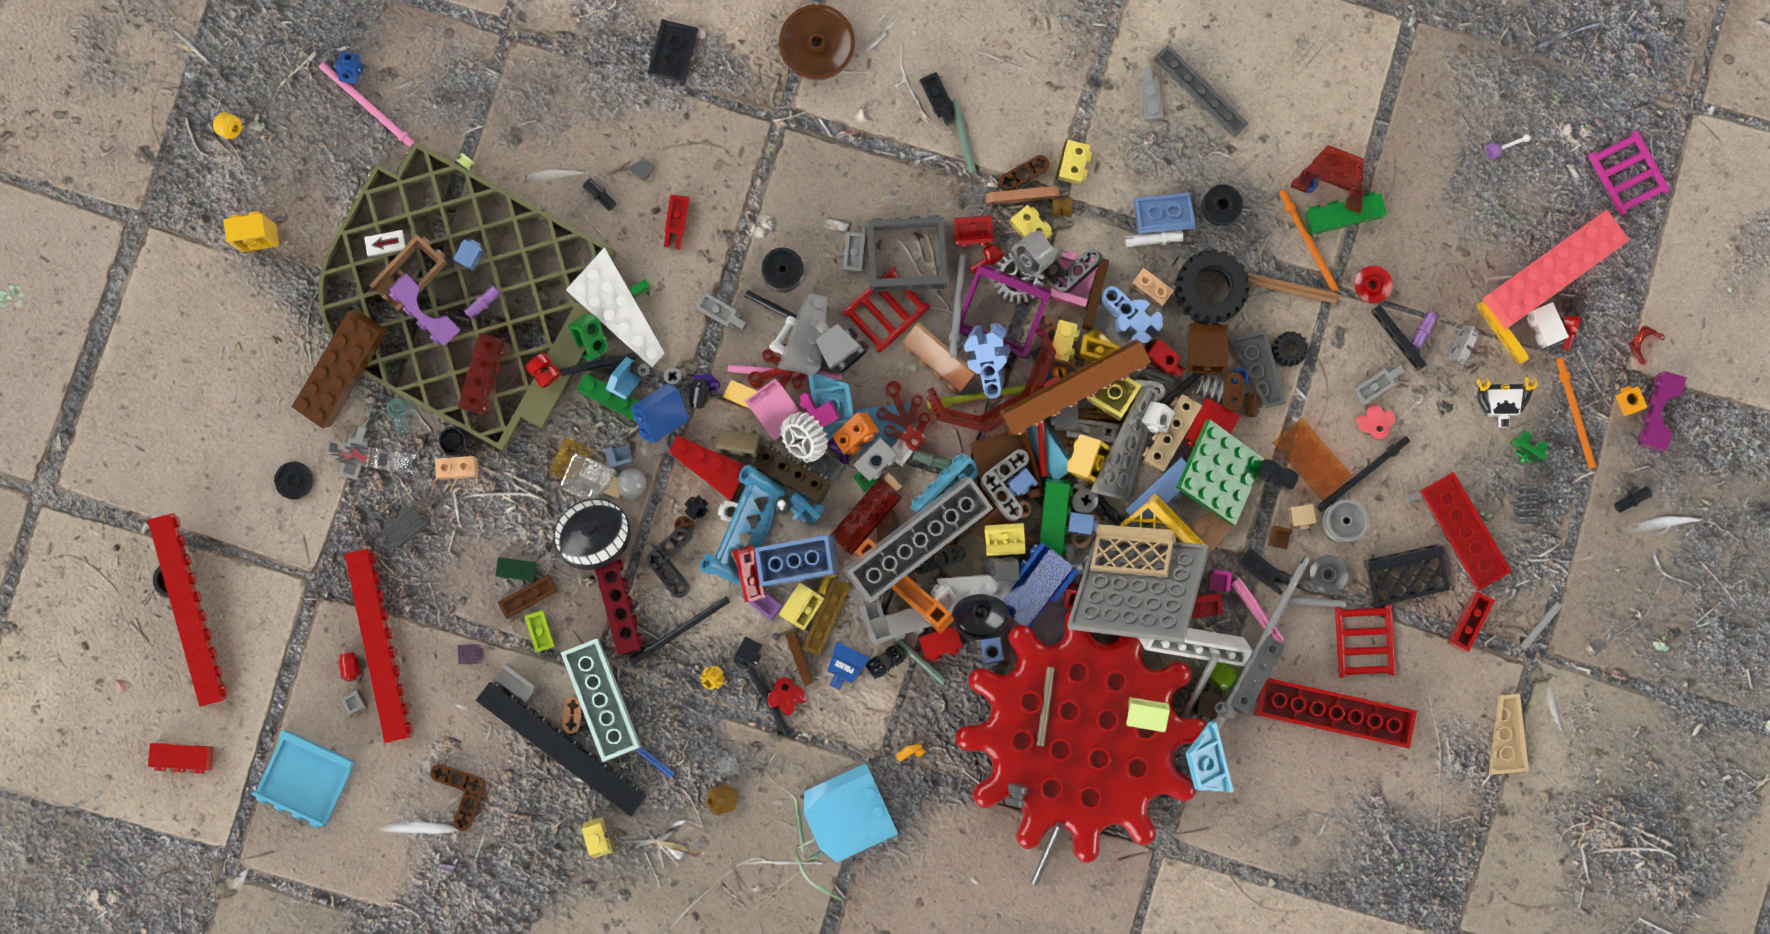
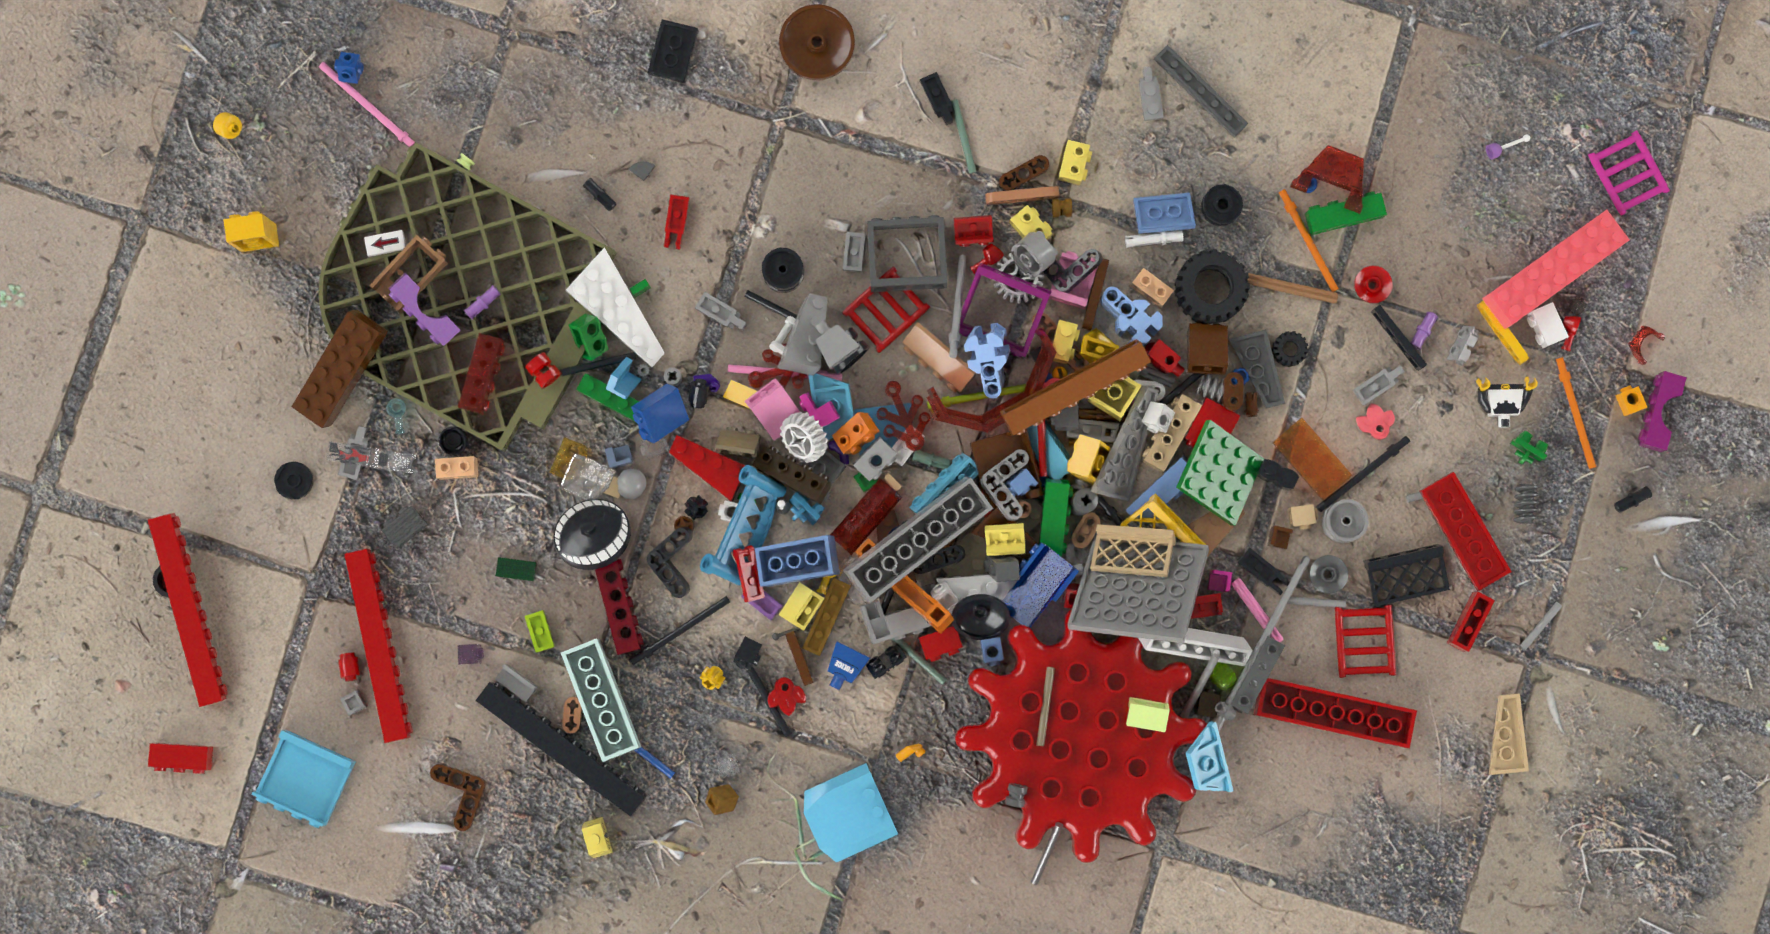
(468, 254): medium blue brick -> none
(527, 596): reddish brown tile -> none
(1082, 524): medium blue brick -> none

